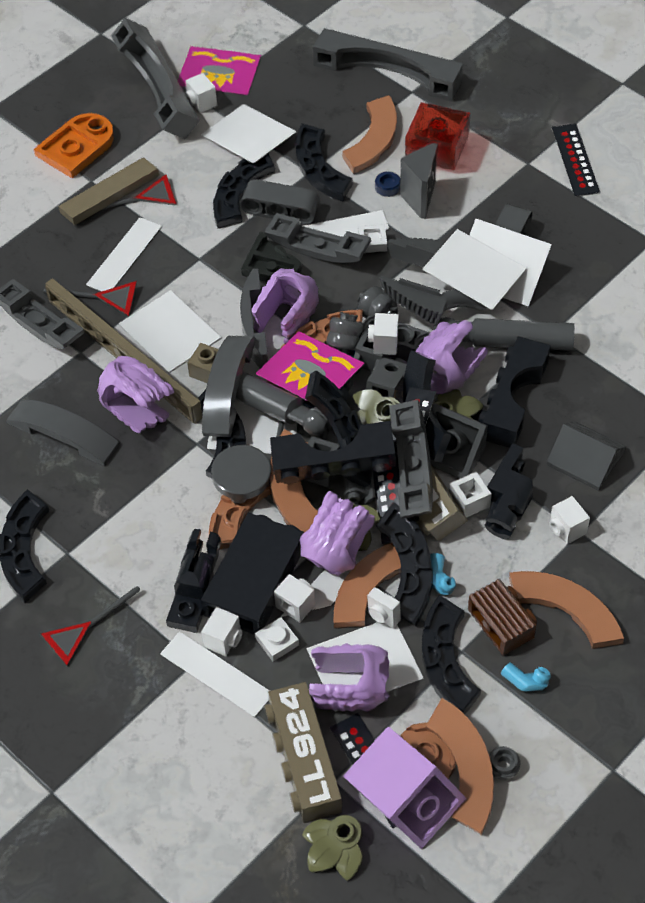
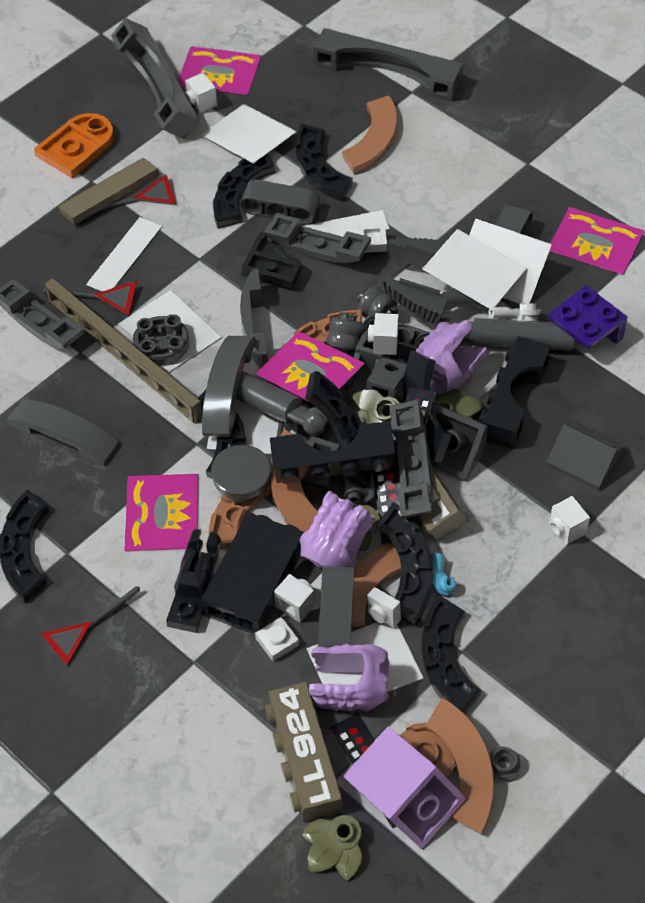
(130, 392): lavender piece -> none
(160, 511): none -> dark pink sticker
(161, 338): none -> dark grey tile
(201, 362): dark tan plate -> none
(216, 673): white sticker -> none
(221, 632): white plate -> none
(284, 289): lavender piece -> none
(336, 606): none -> dark grey beam
(387, 184): dark blue tile -> none
(419, 178): dark grey slope -> none
(442, 127): clear red brick -> none
(471, 494): white plate -> none
(502, 616): reddish brown brick -> none
(509, 494): black plate -> none
(525, 312): none -> white plate
(527, 681): medium azure arm -> none
(572, 598): nougat tile -> none
(575, 160): black sticker -> none
(589, 318): none -> dark purple bracket
(596, 240): none -> dark pink sticker

